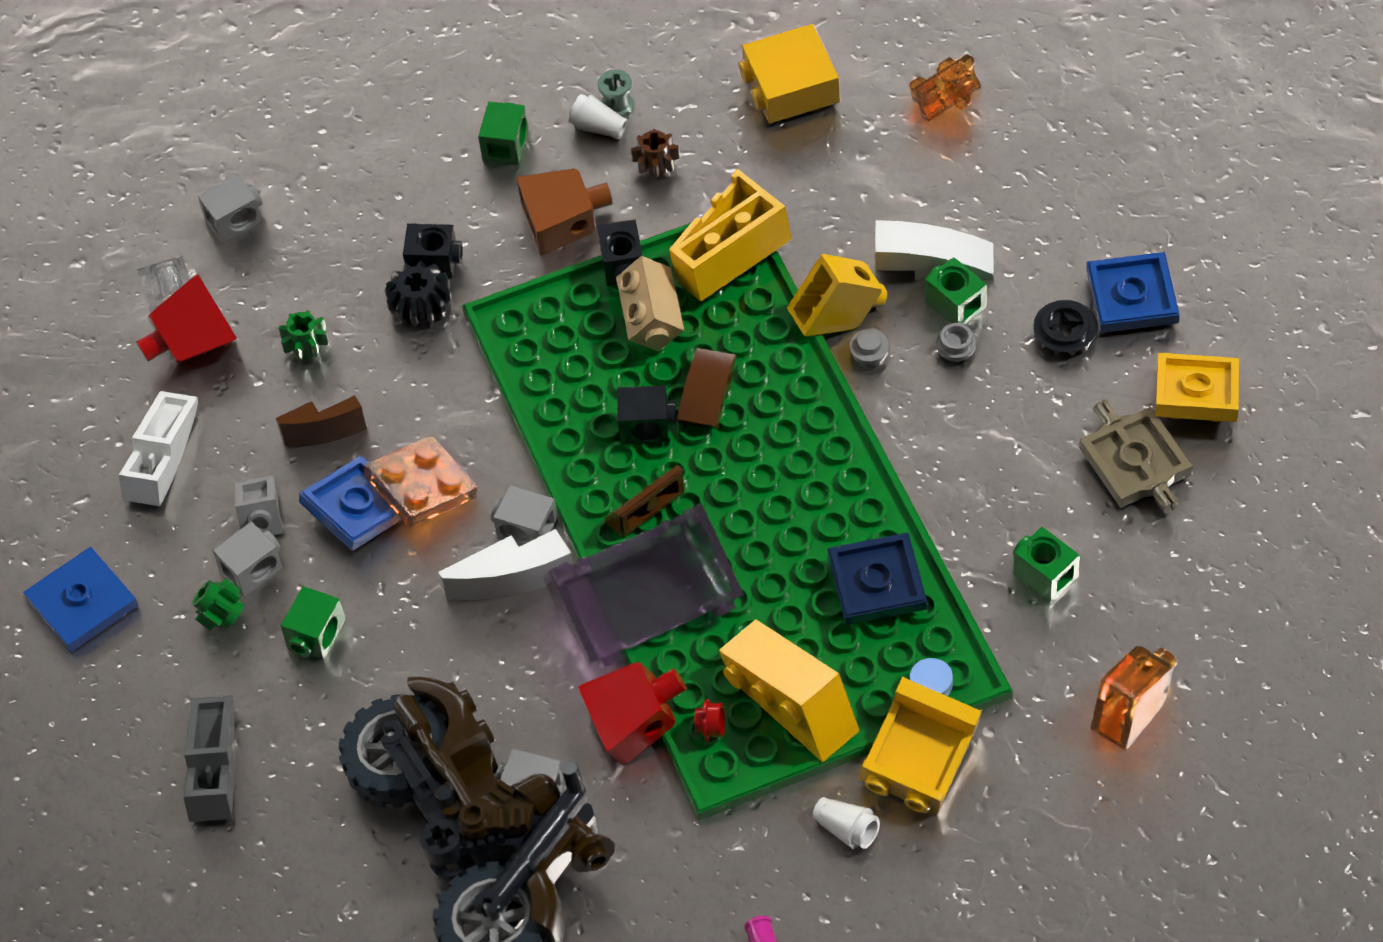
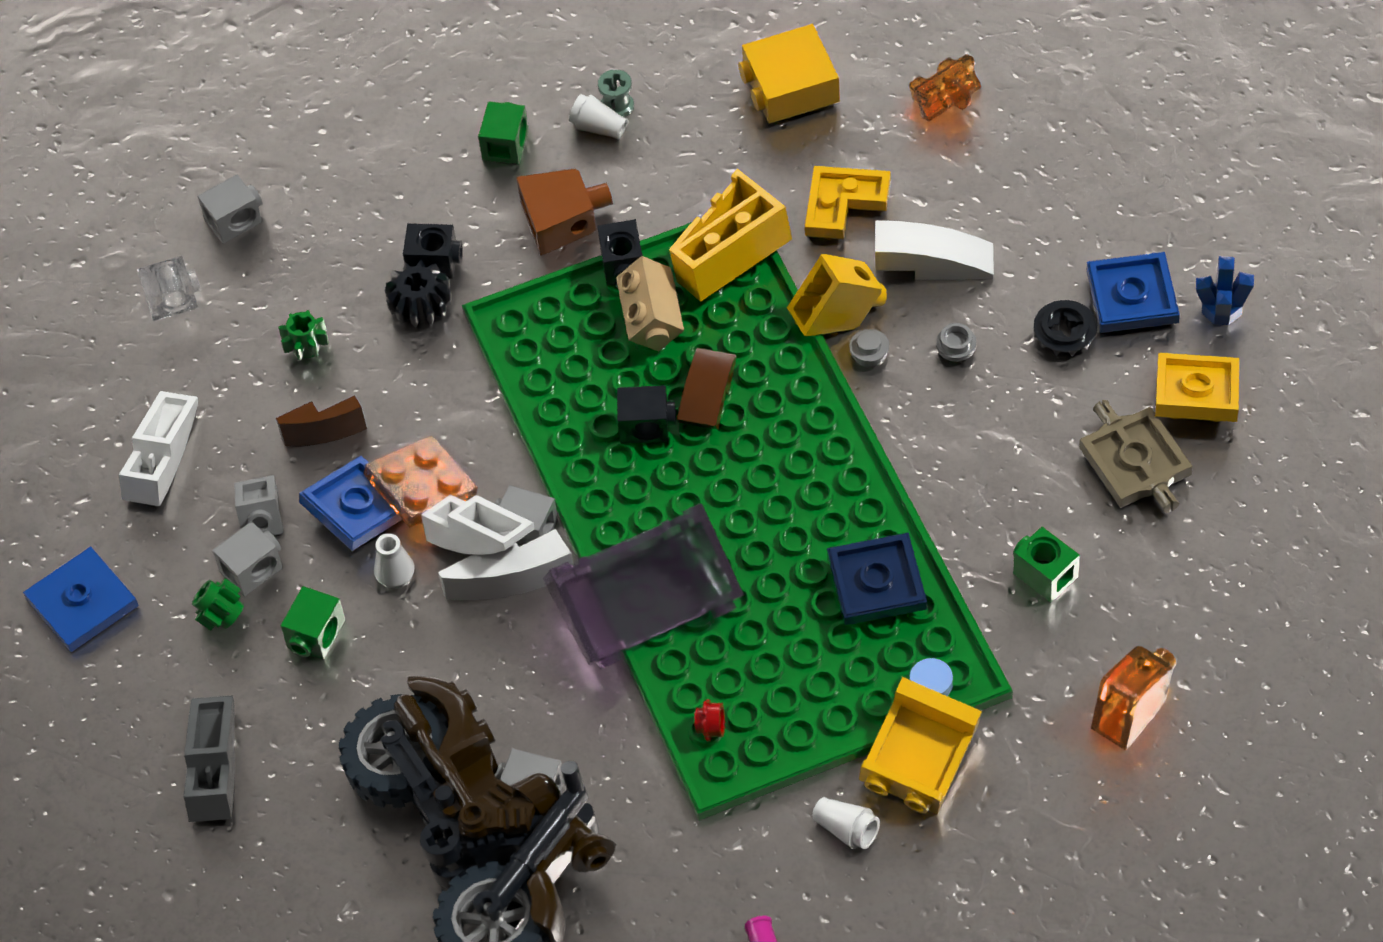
(186, 325): red torso -> none
(392, 563): none -> white cone
(473, 526): none -> white slope
(631, 708): red torso -> none
(647, 502): reddish brown slope -> none
(655, 153): reddish brown gear -> none
(791, 688): yellow wedge -> none
(838, 189): none -> yellow plate
(955, 292): green brick -> none
(1224, 300): none -> blue rock

